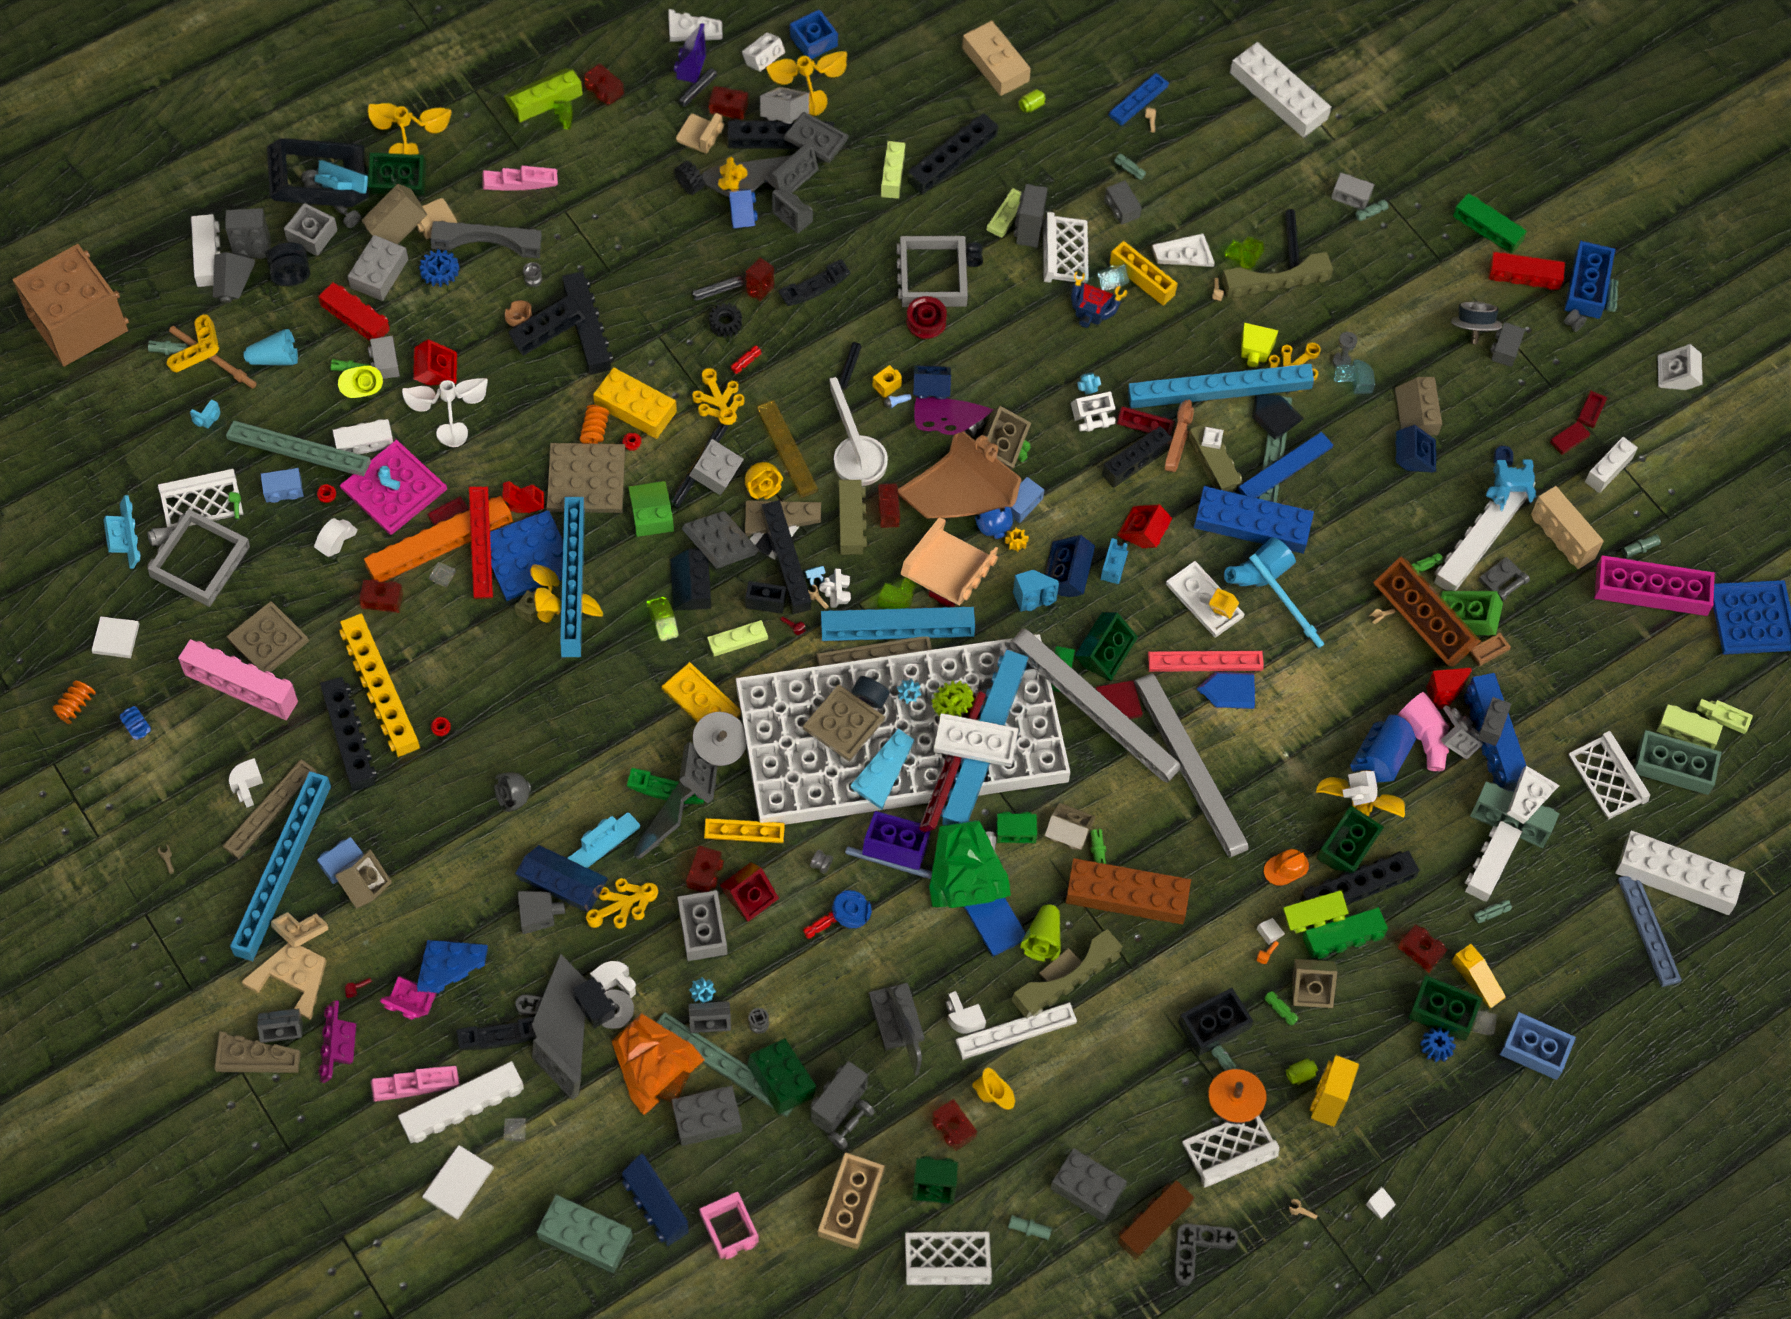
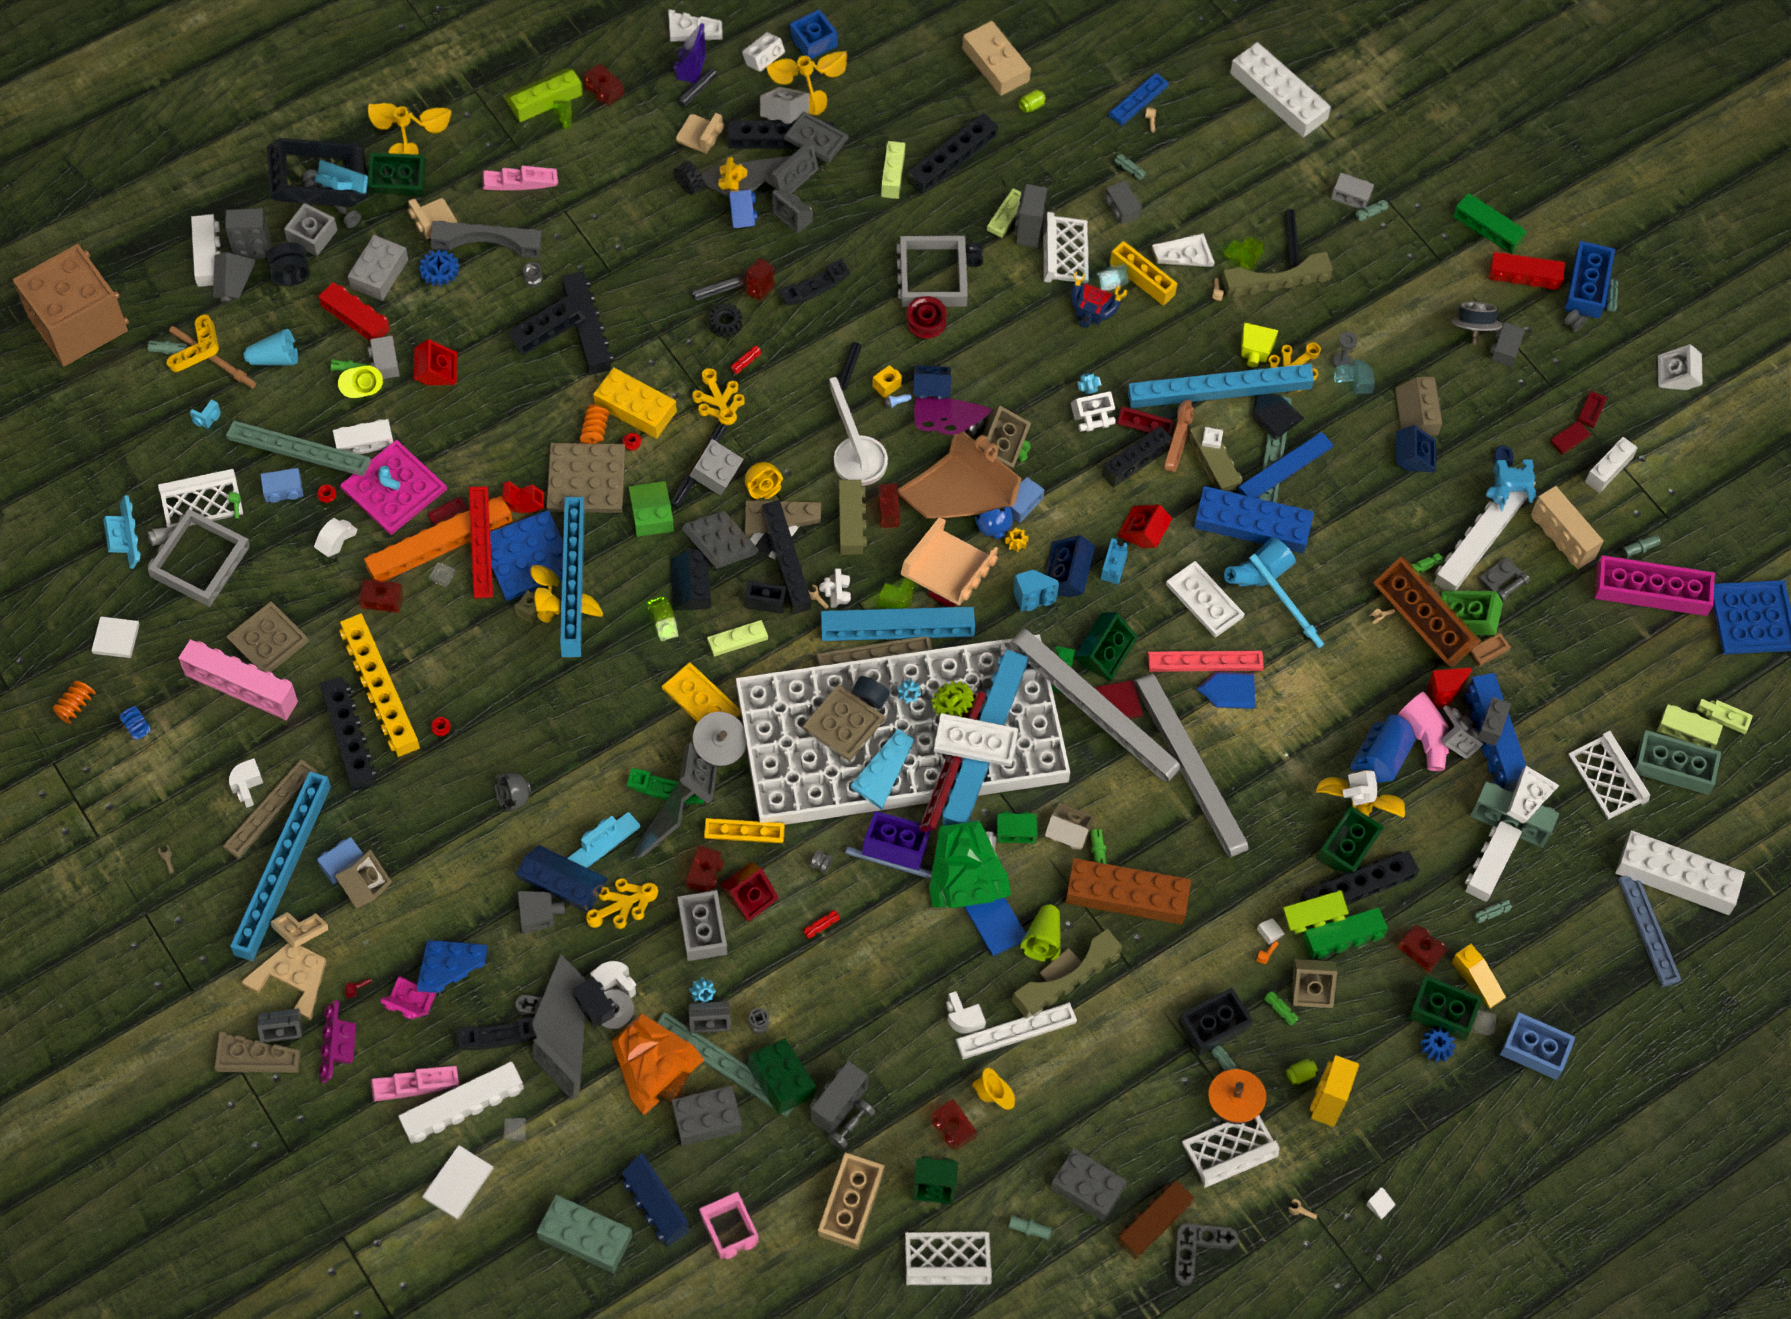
(395, 215): dark tan slope -> none
(421, 397): white plant -> none
(518, 313): medium nougat hair -> none
(728, 102): clear red brick -> none
(787, 449): clear yellow tile -> none
(797, 628): dark red hand -> none
(813, 573): tile -> none
(851, 909): blue tile -> none
(898, 1021): dark grey piece -> none
(1223, 603): yellow brick -> none
(1286, 867): orange piece -> none

